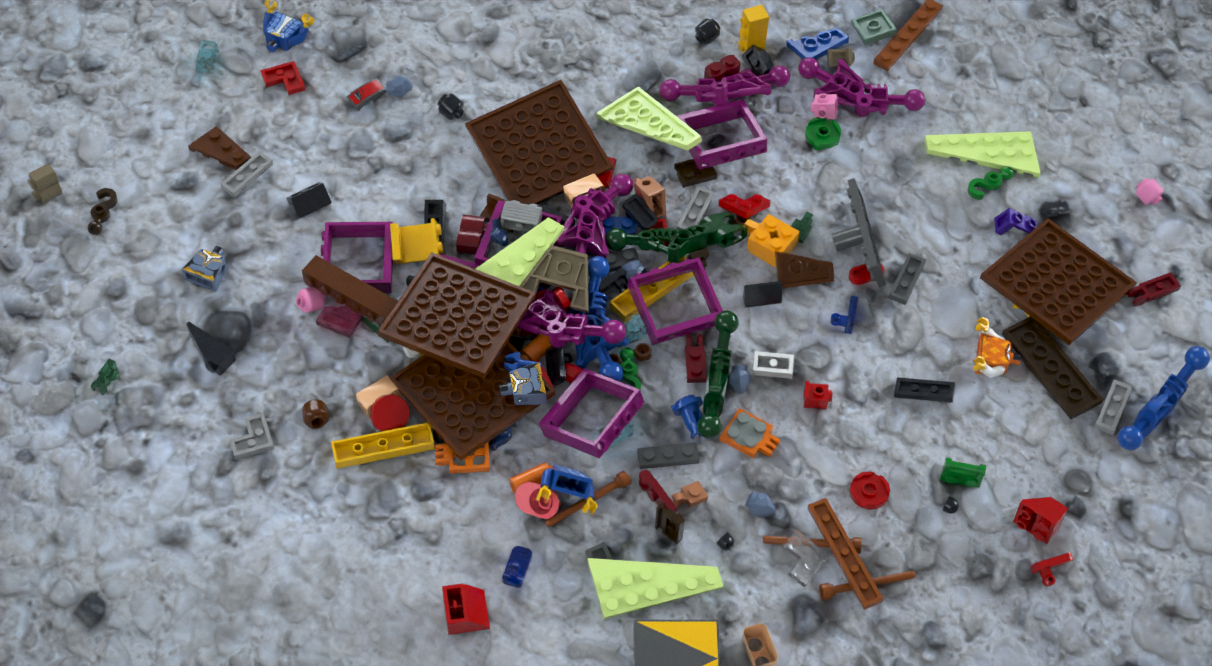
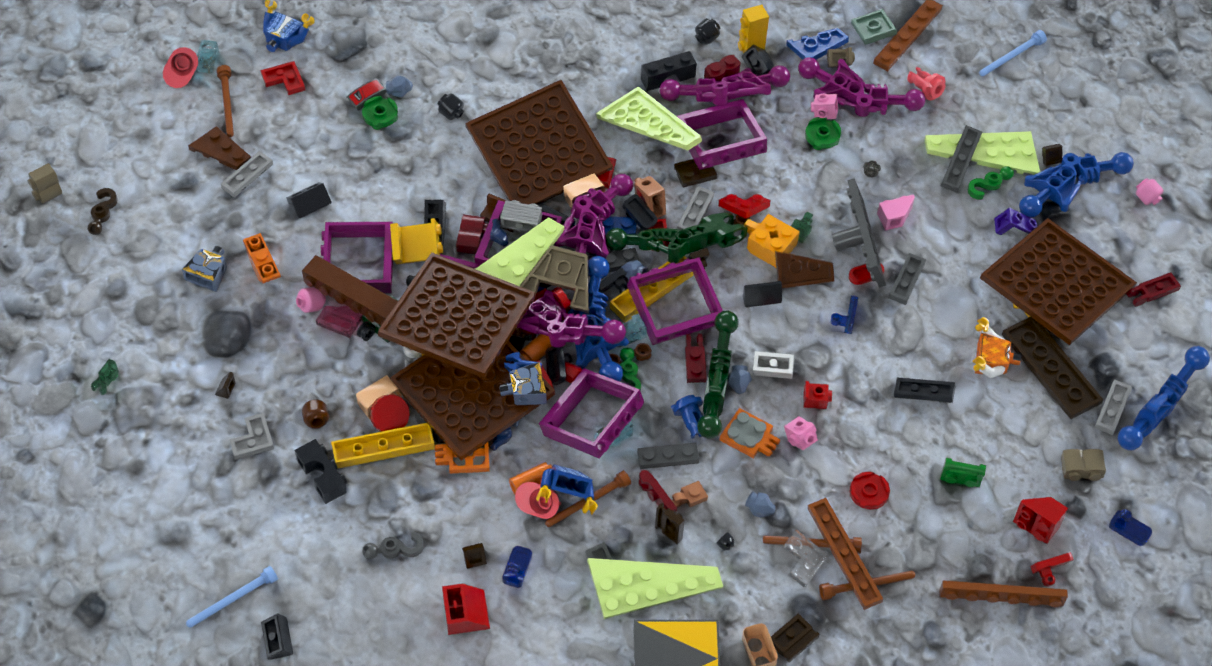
(180, 67): none -> coral piece
(214, 353): black slope -> none
(224, 75): none -> dark orange piece
(226, 386): none -> dark brown slope
(261, 258): none -> orange slope
(267, 576): none -> light blue piece
(277, 637): none -> black slope
(314, 457): none -> black arch
(366, 331): none -> black bush
(381, 120): none -> green plate
(392, 547): none -> dark grey piece
(474, 555): none -> dark brown tile
(656, 72): none -> black arch
(794, 637): none -> dark brown plate
(801, 433): none -> bright pink brick
(871, 172): none -> clear smoke plate
(895, 212): none -> bright pink slope
(931, 85): none -> coral piece
(951, 505): black hinge -> none
(961, 159): none -> dark grey tile
(1003, 593): none -> dark orange plate
(1037, 38): none -> light blue piece
(1052, 154): none -> dark brown tile
(1060, 185): none -> blue piece
(1083, 464): none -> dark tan brick
(1130, 528): none -> clear blue piece

